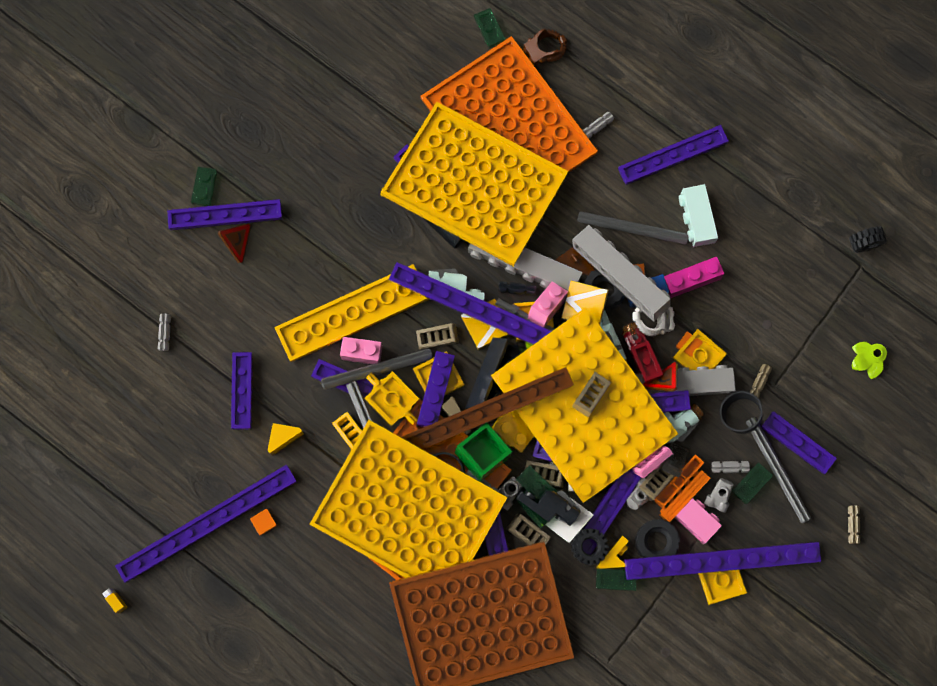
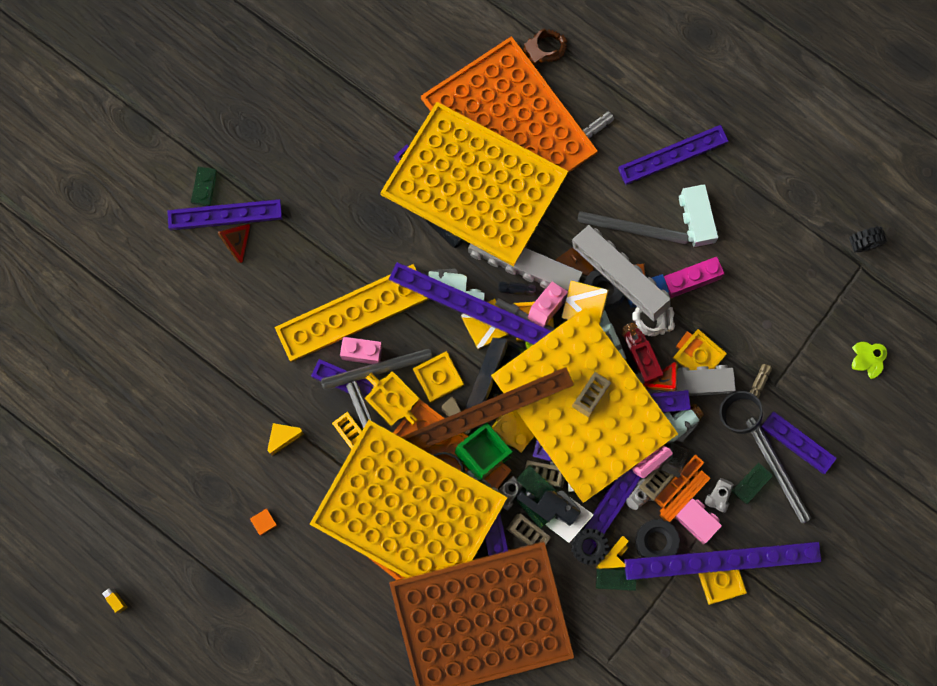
(164, 332): light grey axle -> none
(205, 524): dark purple plate -> none
(241, 391): dark purple plate -> none
(435, 389): dark purple plate -> none
(453, 333): dark tan slope -> none
(489, 28): clear green plate -> none
(730, 467): light grey axle -> none
(854, 524): dark tan axle -> none

